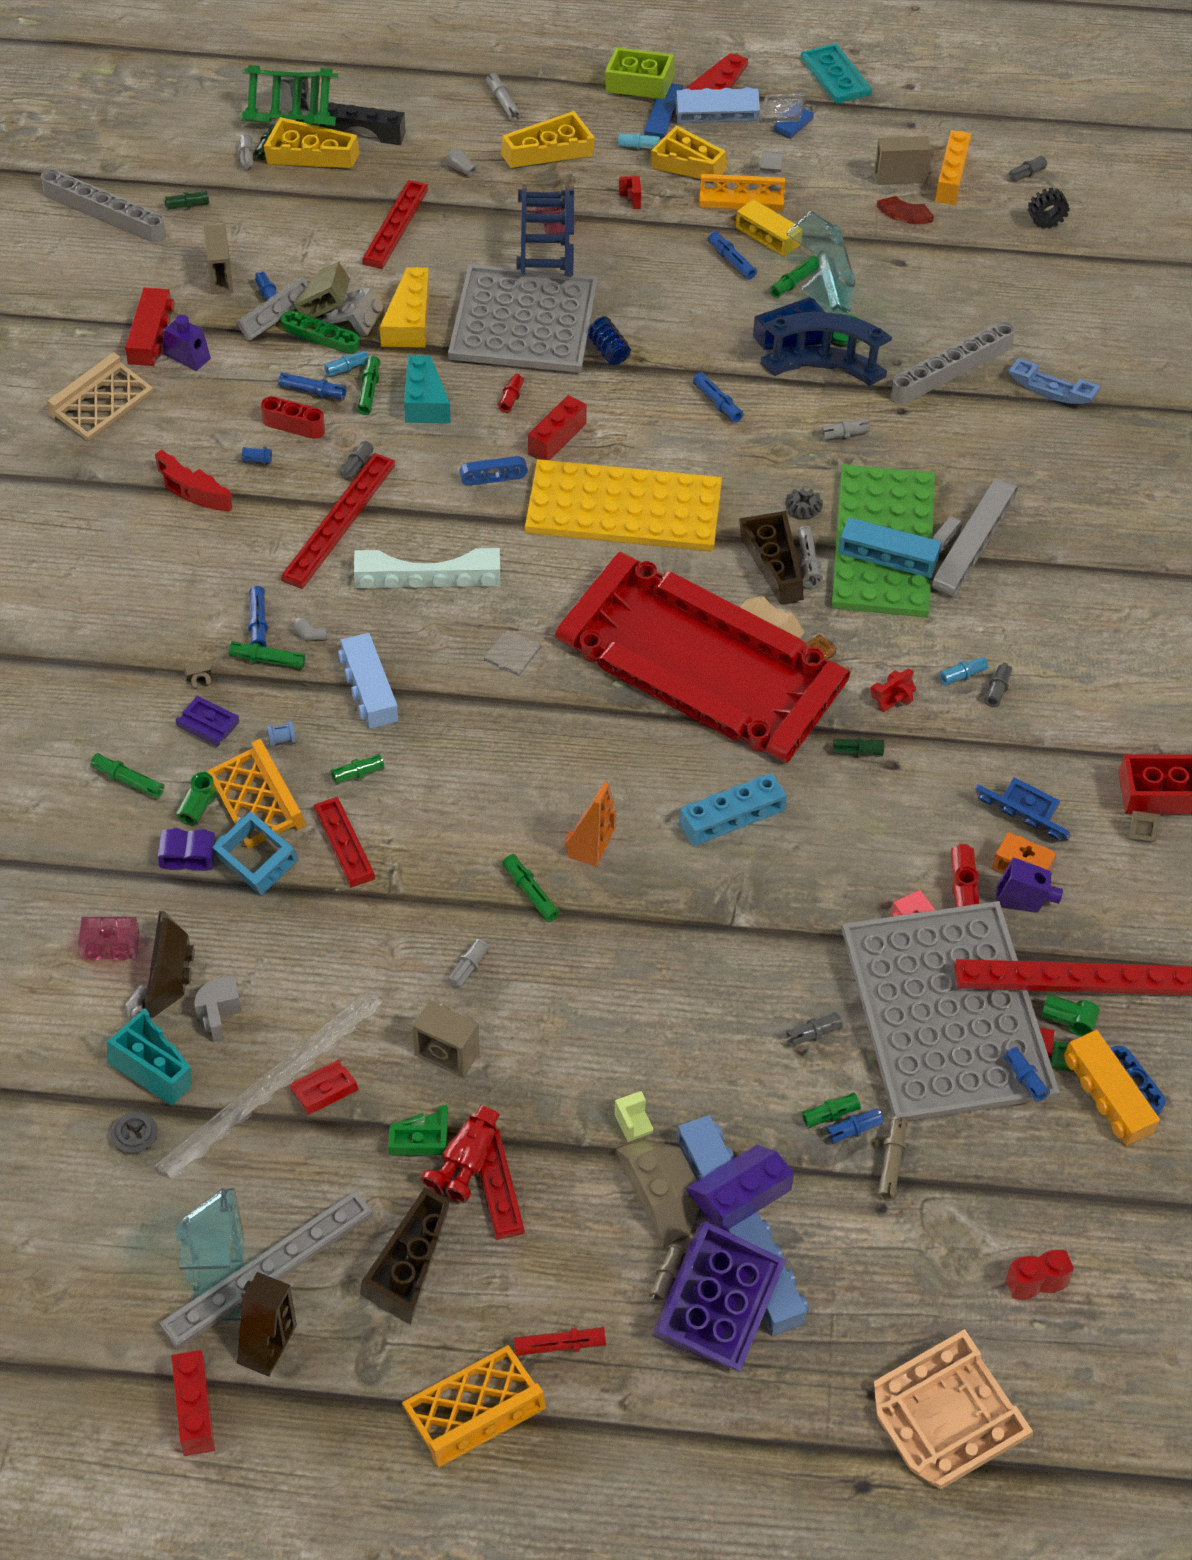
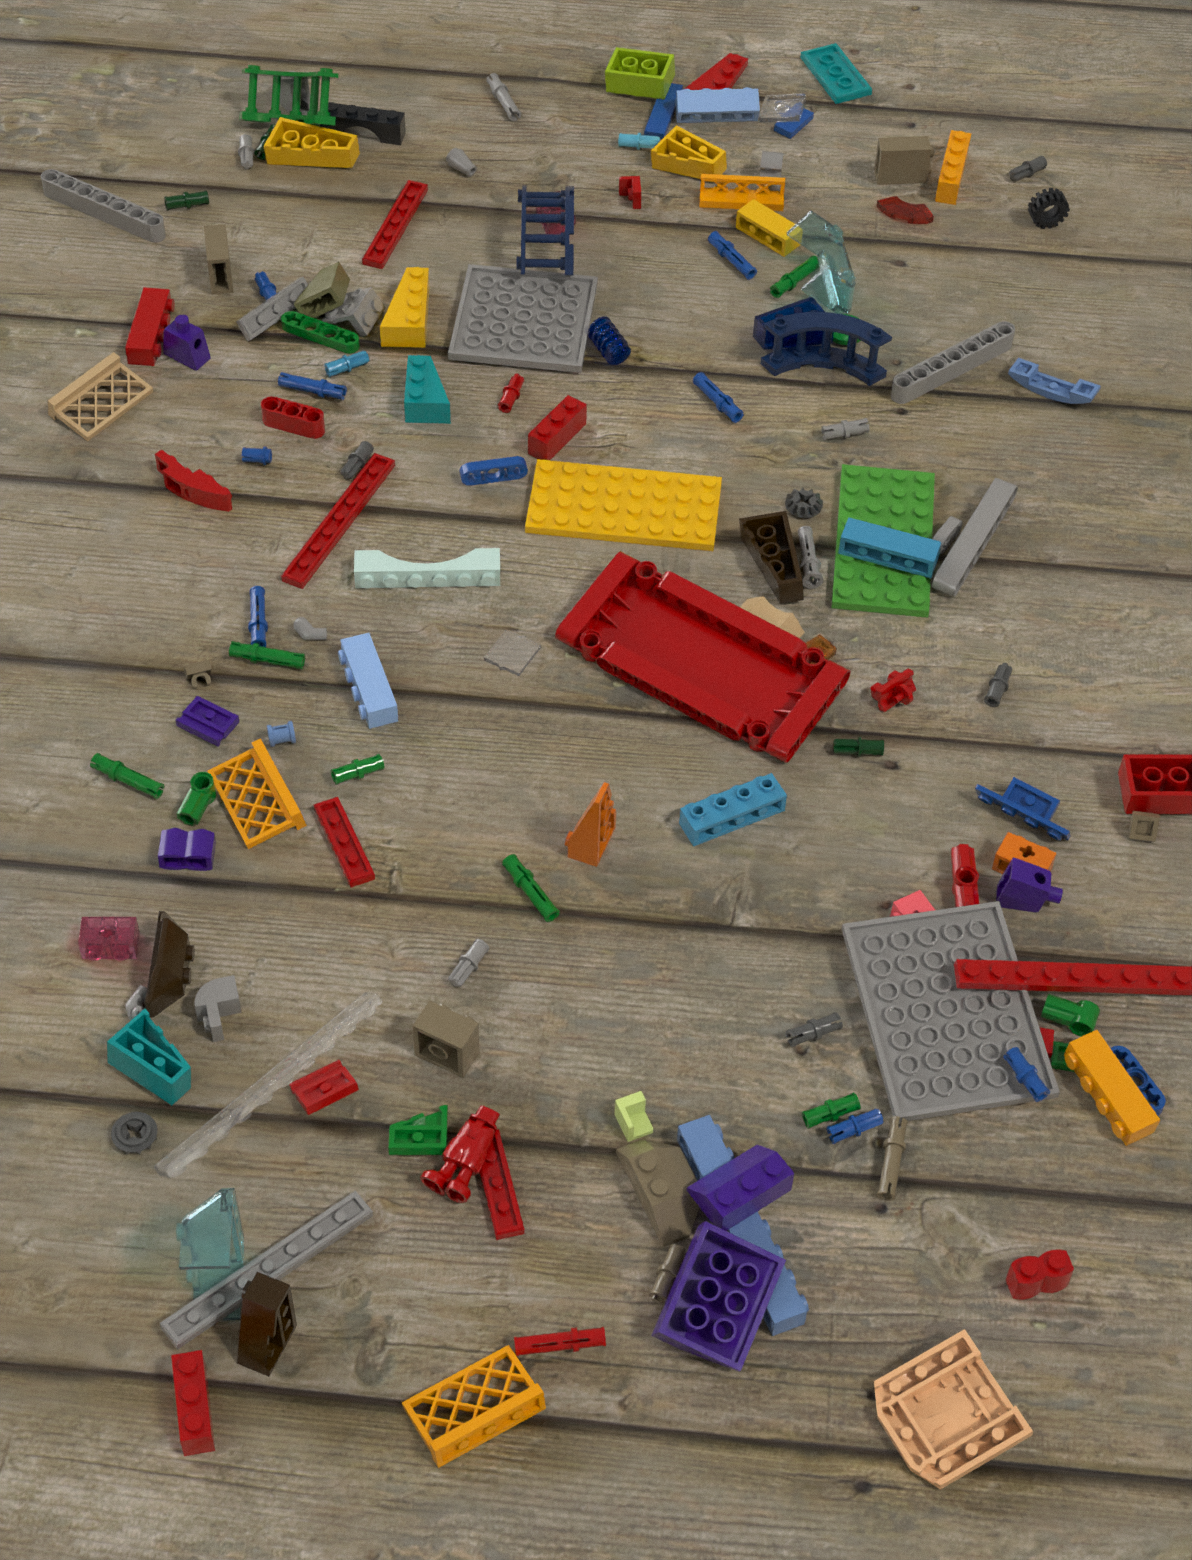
(272, 869): dark azure window -> none
(370, 378): green pin -> none
(404, 1263): dark brown wedge -> none
(548, 141): yellow wedge -> none
(963, 671): dark azure axle -> none

